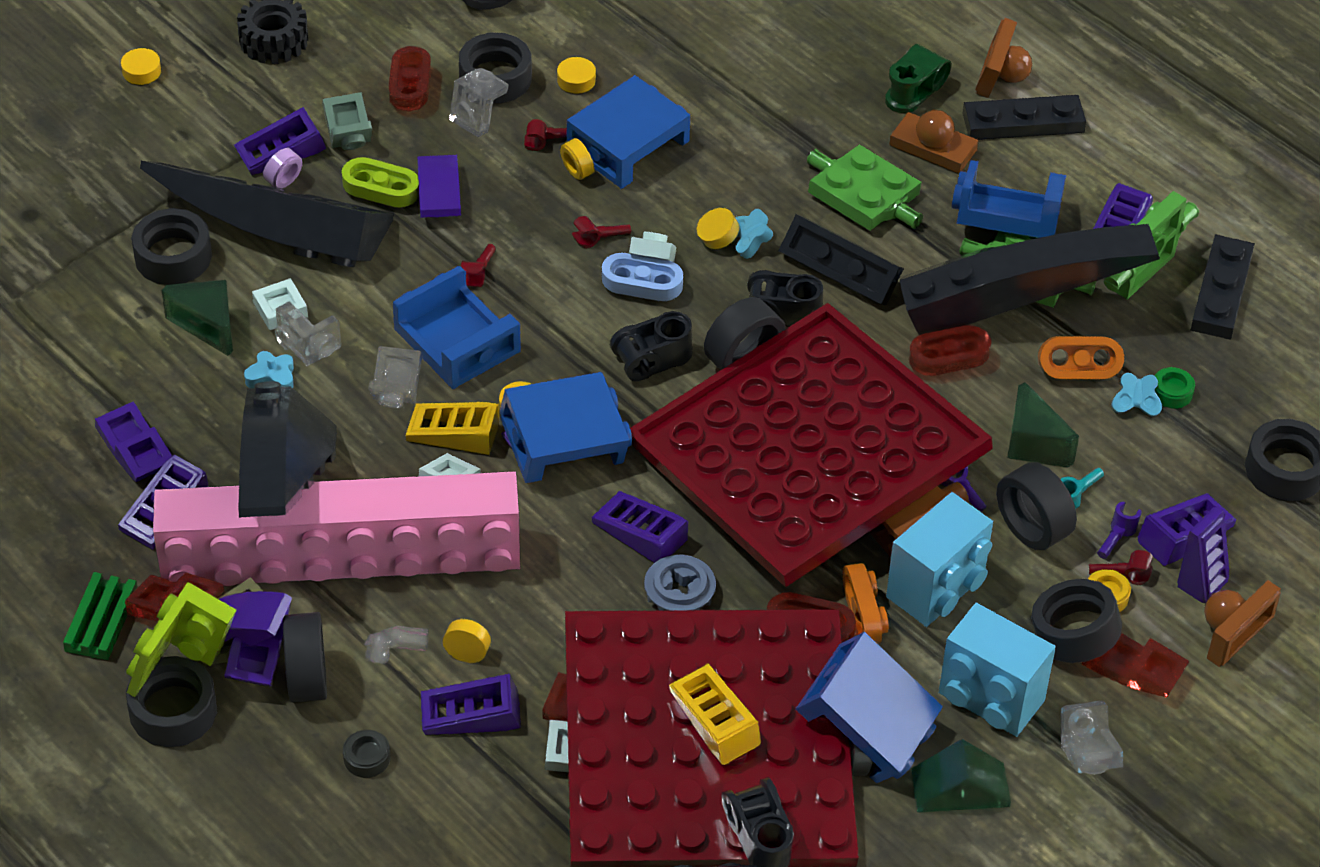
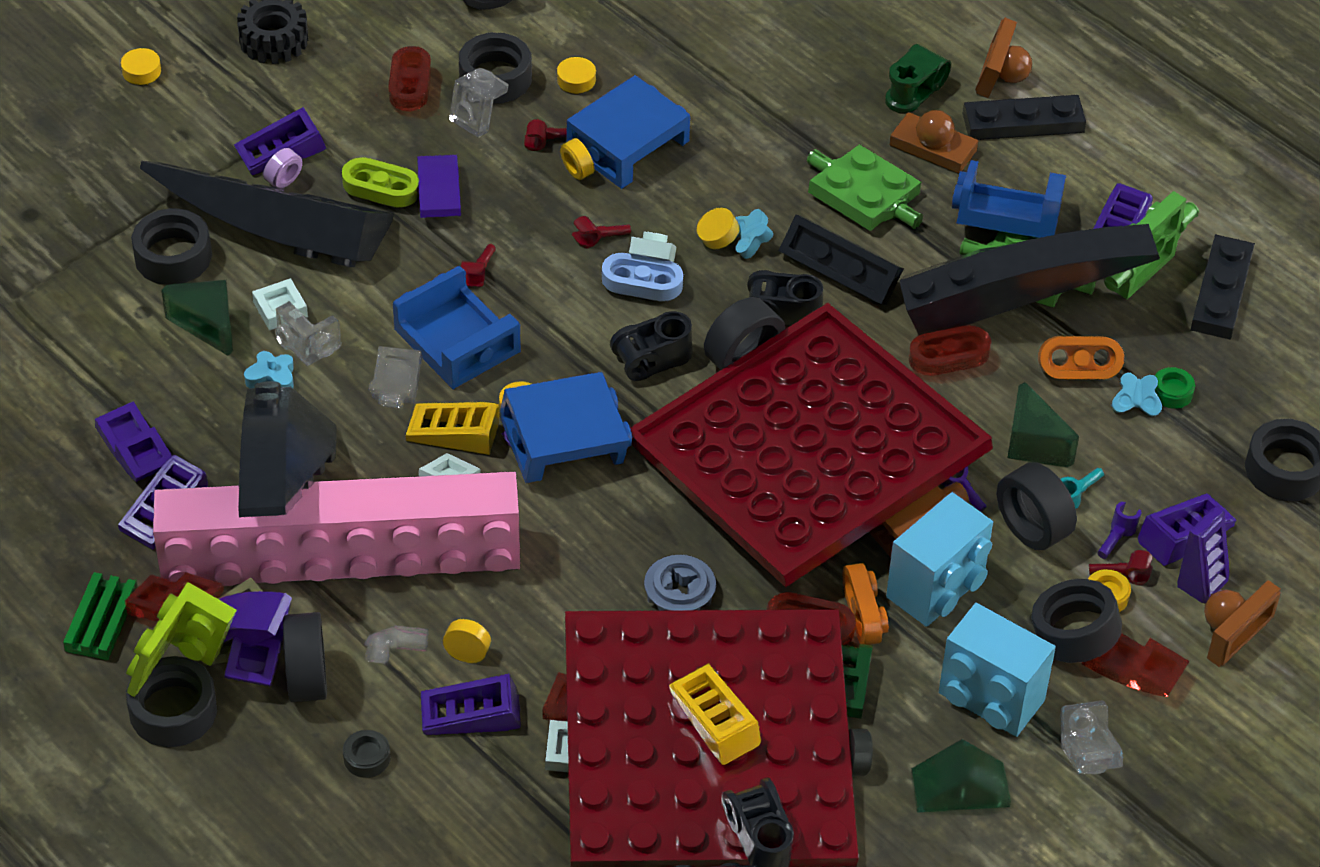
(347, 121): sand green bracket -> none
(671, 526): dark purple slope -> none
(873, 705): panel -> none

